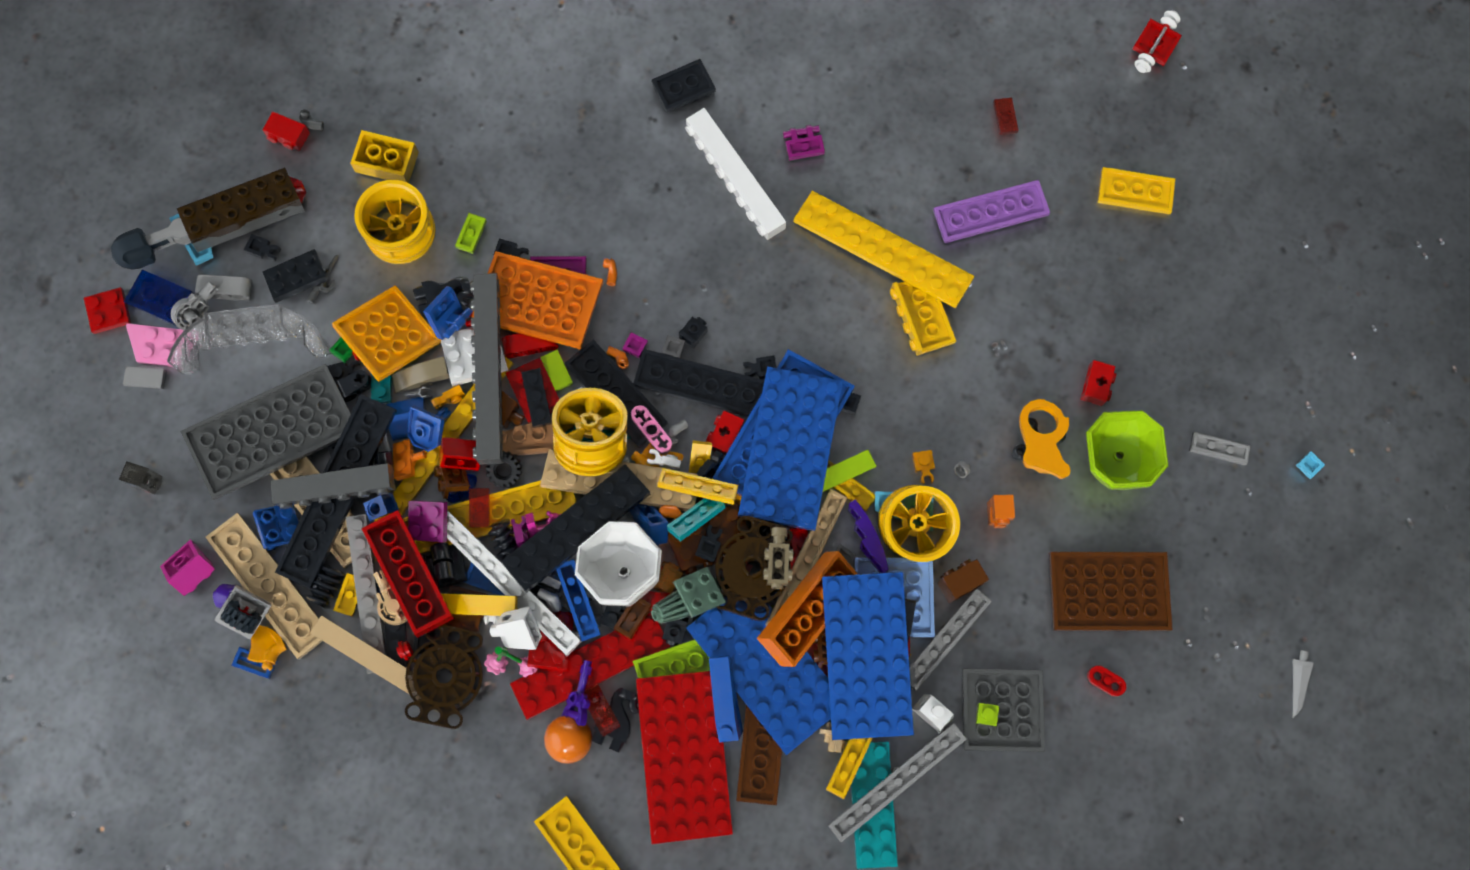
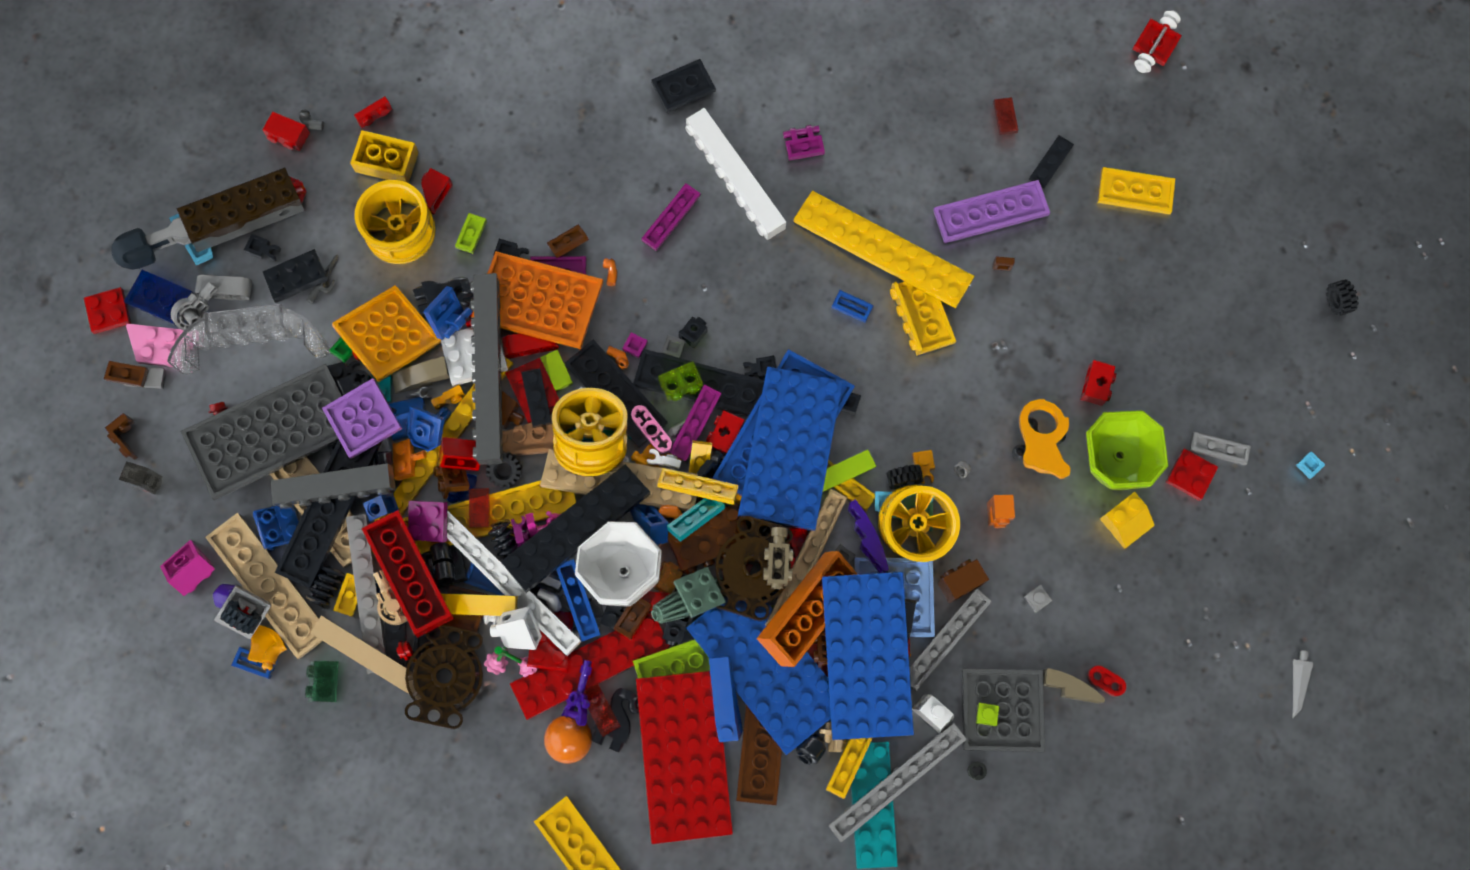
(117, 427): none -> reddish brown bracket
(126, 374): none -> reddish brown plate
(217, 408): none -> red plate
(322, 681): none -> clear green bracket
(362, 418): none -> medium lavender plate
(373, 112): none -> red plate
(435, 188): none -> red slope
(567, 241): none -> reddish brown plate
(671, 217): none -> magenta plate
(678, 377): none -> clear neon green brick
(695, 422): none -> magenta plate
(708, 545): black plate -> none
(811, 750): none -> black head
(849, 312): none -> blue tile
(904, 476): none -> black tyre
(977, 764): none -> pearl dark grey bush
(1003, 263): none -> reddish brown tile
(1038, 599): none -> light grey plate
(1051, 161): none -> black plate
(1071, 686): none -> dark tan slope
(1110, 591): reddish brown plate -> none
(1128, 520): none -> yellow slope
(1192, 474): none -> red plate
(1342, 297): none -> black tyre

